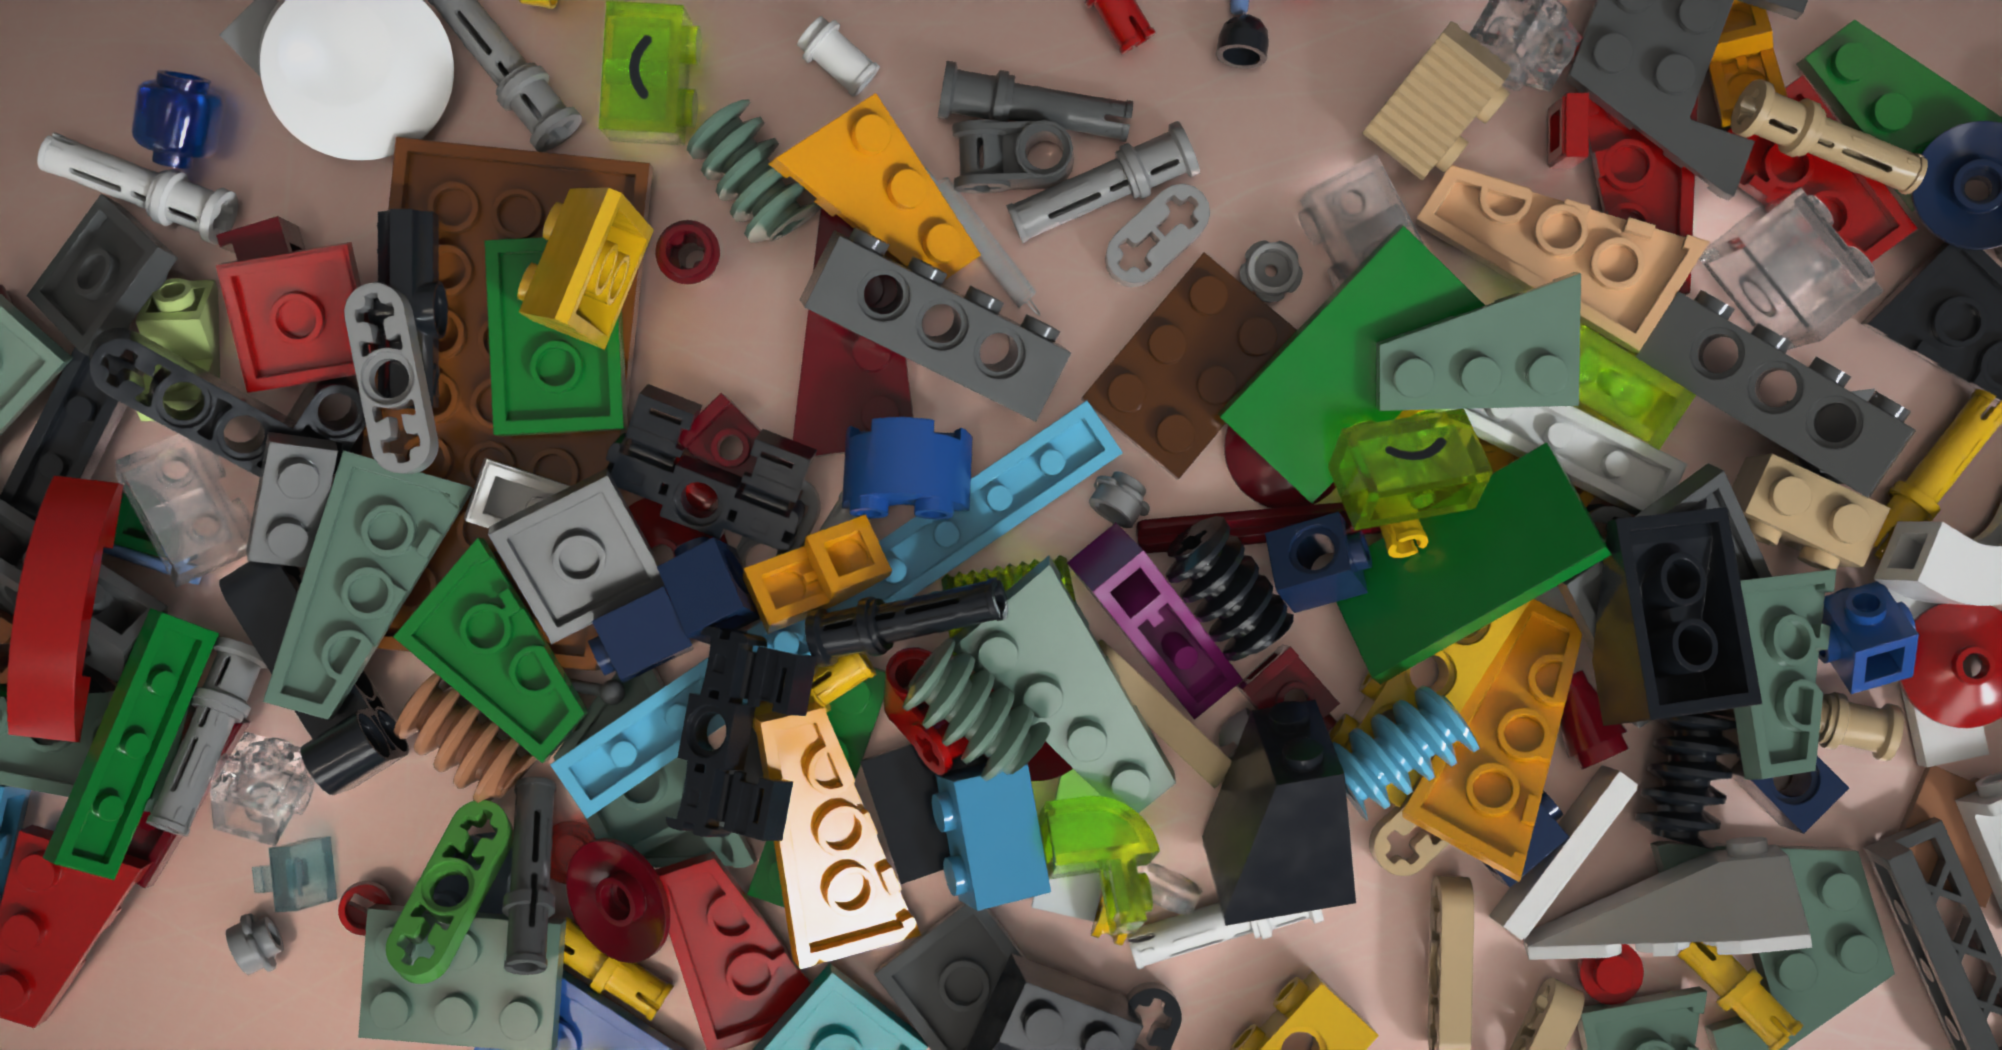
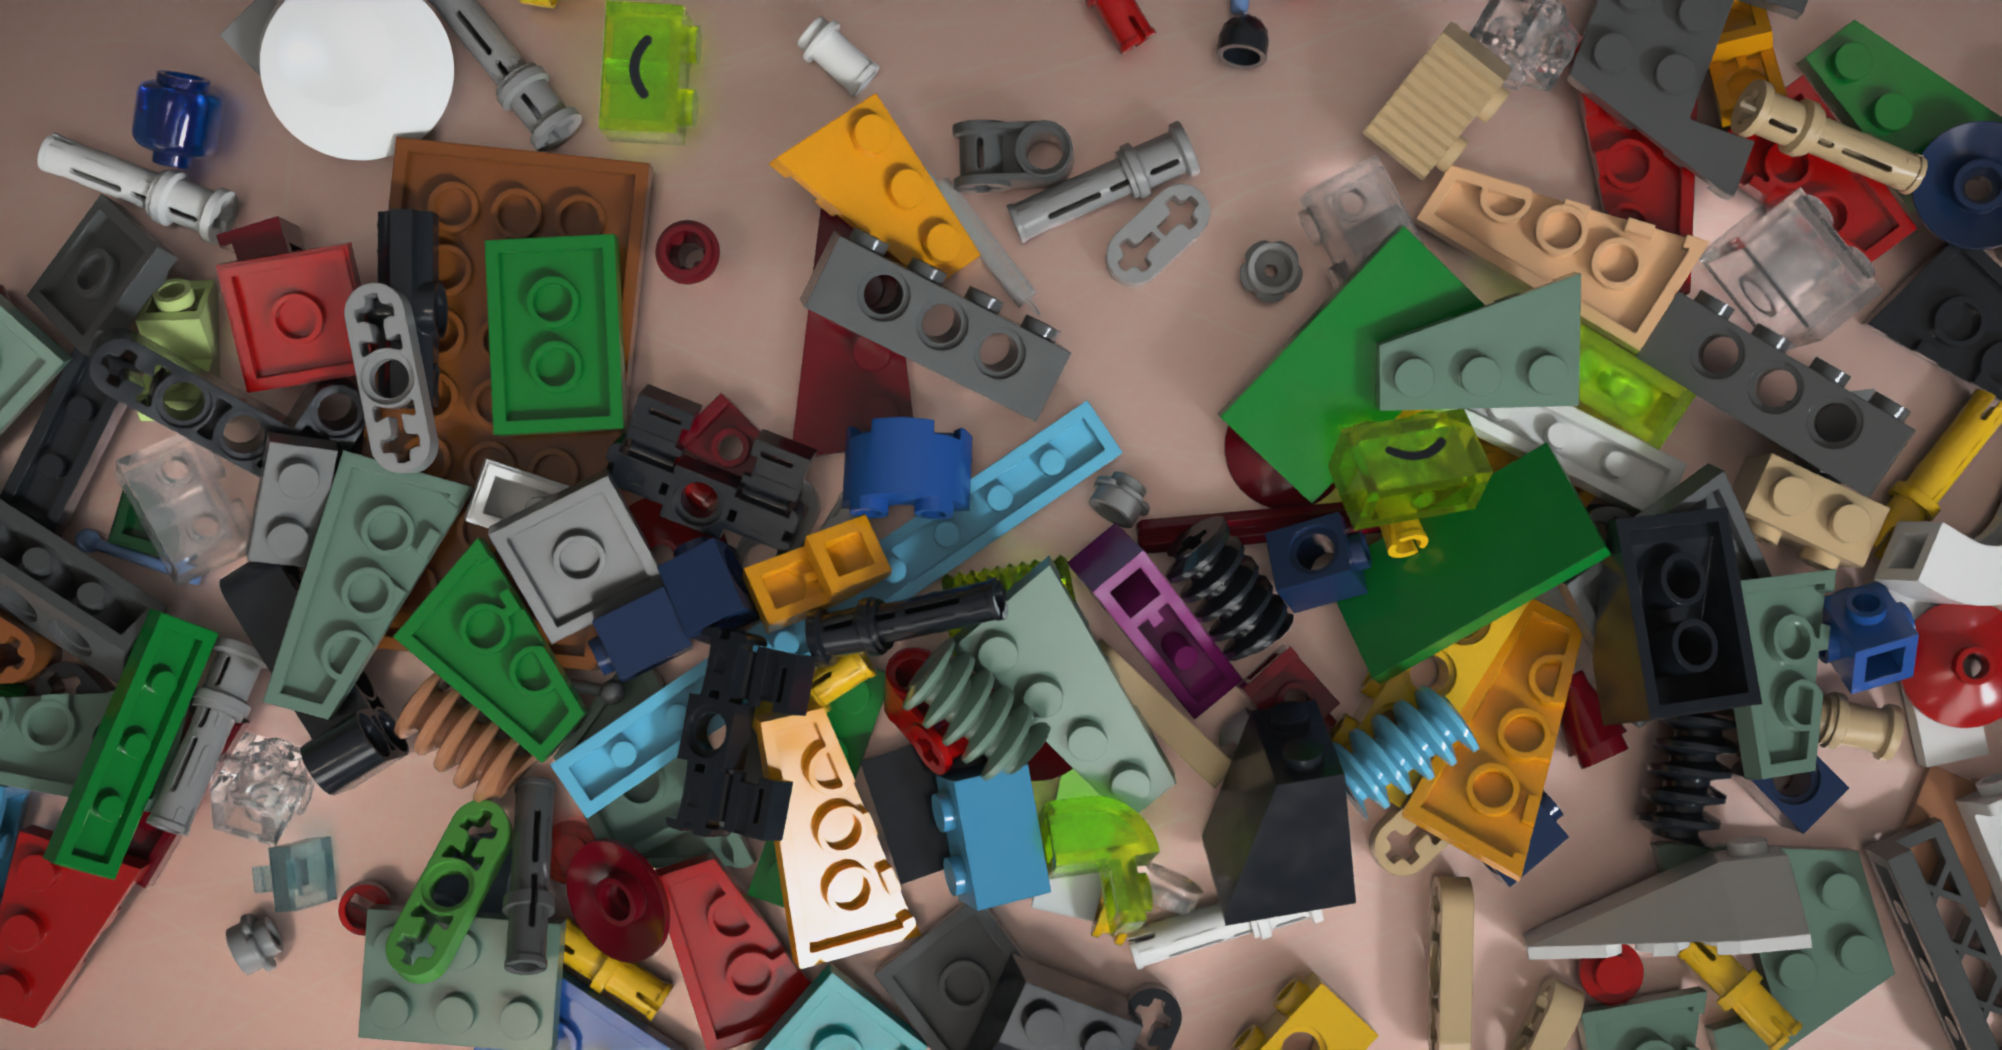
(56, 608): red slope -> none
(586, 264): yellow slope -> none
(747, 176): sand green piece -> none
(1004, 100): dark grey pin -> none
(1188, 365): reddish brown plate -> none
(1568, 131): red tile -> none
(1585, 825): white tile -> none

